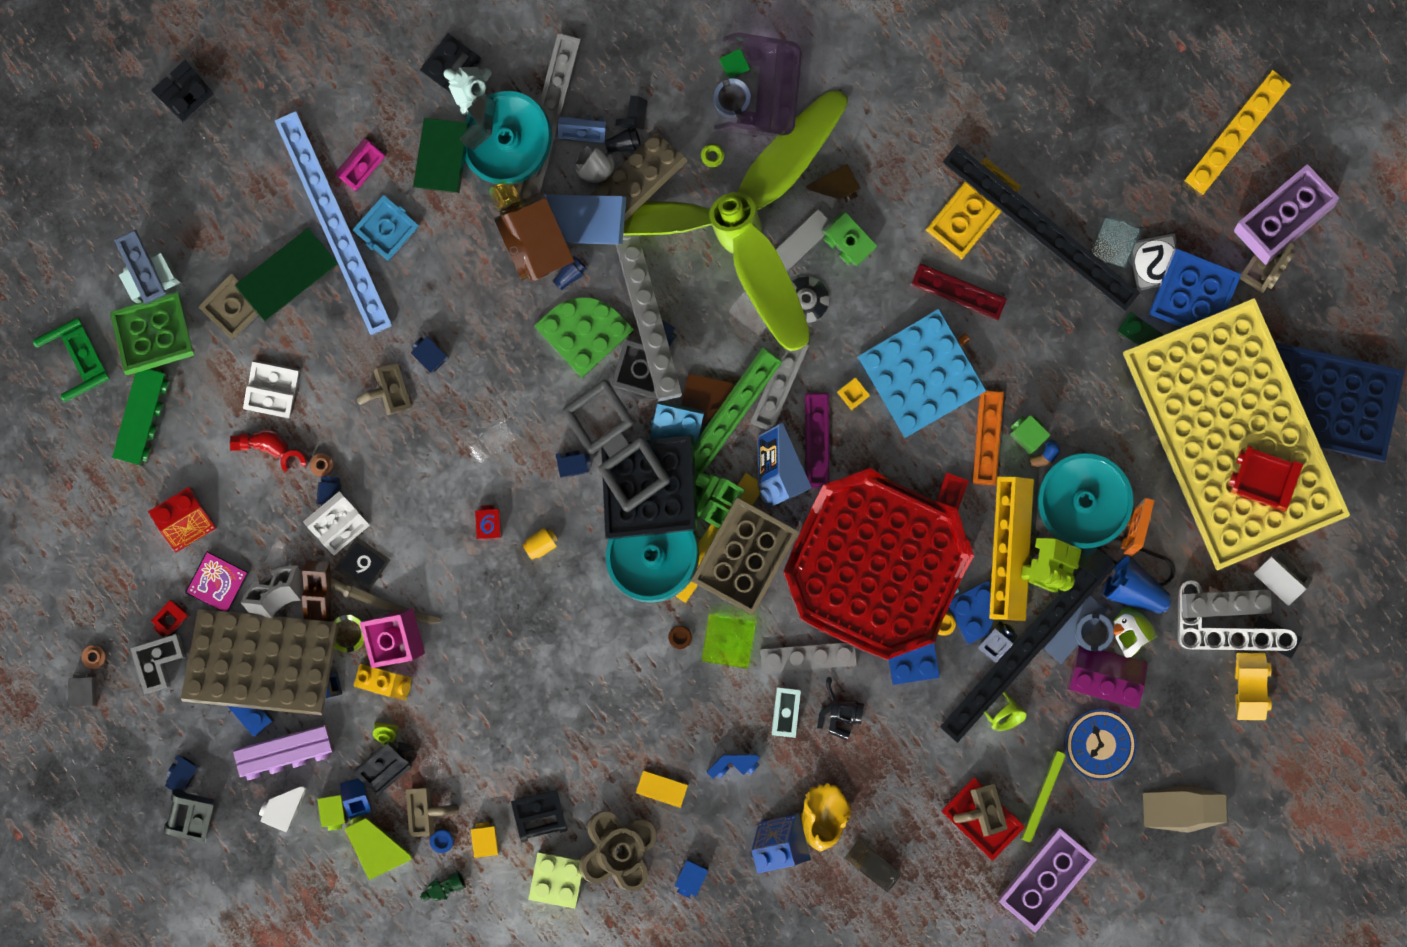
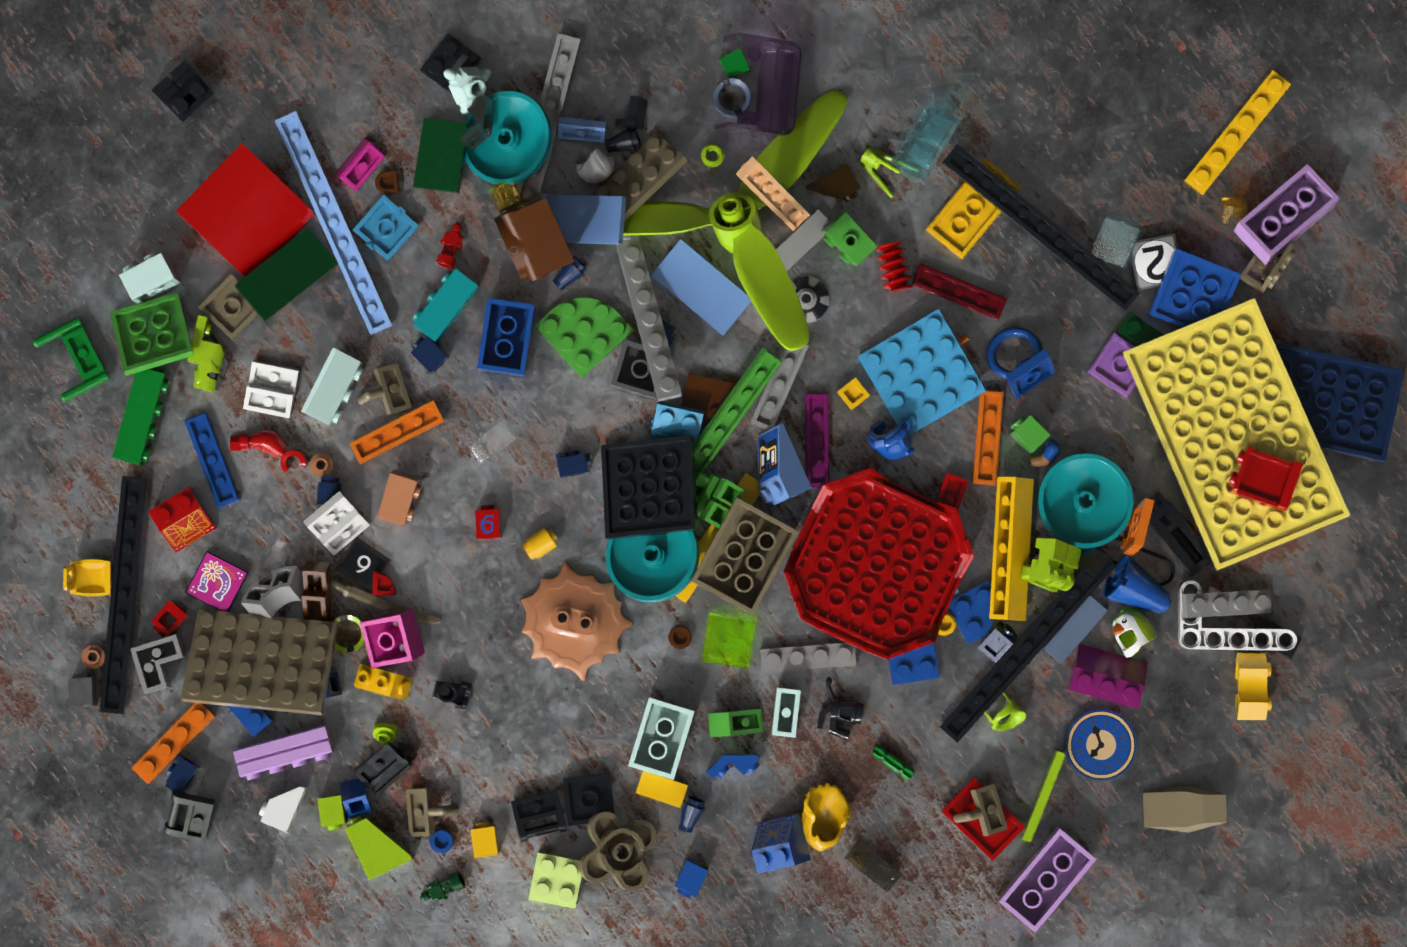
(88, 577): none -> yellow piece
(123, 595): none -> black plate
(140, 266): sand blue tile -> none
(173, 742): none -> orange plate
(208, 357): none -> lime plate
(212, 460): none -> blue tile
(245, 211): none -> red slope
(333, 387): none -> light aqua slope
(382, 584): none -> red tile
(388, 182): none -> reddish brown tile
(397, 432): none -> orange plate
(399, 498): none -> nougat brick
(445, 305): none -> teal brick
(451, 241): none -> red piece
(457, 695): none -> black plate
(506, 337): none -> blue brick
(579, 598): none -> nougat piece
(587, 796): none -> black plate
(616, 445): dark grey bar -> none
(661, 738): none -> light aqua brick
(691, 812): none -> dark blue cone
(702, 287): none -> medium blue tile
(735, 722): none -> bright green slope
(772, 194): none -> light nougat plate
(874, 159): none -> lime plant
(893, 267): none -> red piece
(893, 444): none -> blue helmet
(893, 762): none -> green axle
(925, 144): none -> clear light blue slope
(1028, 372): none -> blue tile
(1078, 627): sand blue piece -> none
(1112, 367): none -> medium lavender tile
(1183, 540): none -> black hinge
(1233, 207): none -> clear yellow tile
(1283, 576): brick -> none

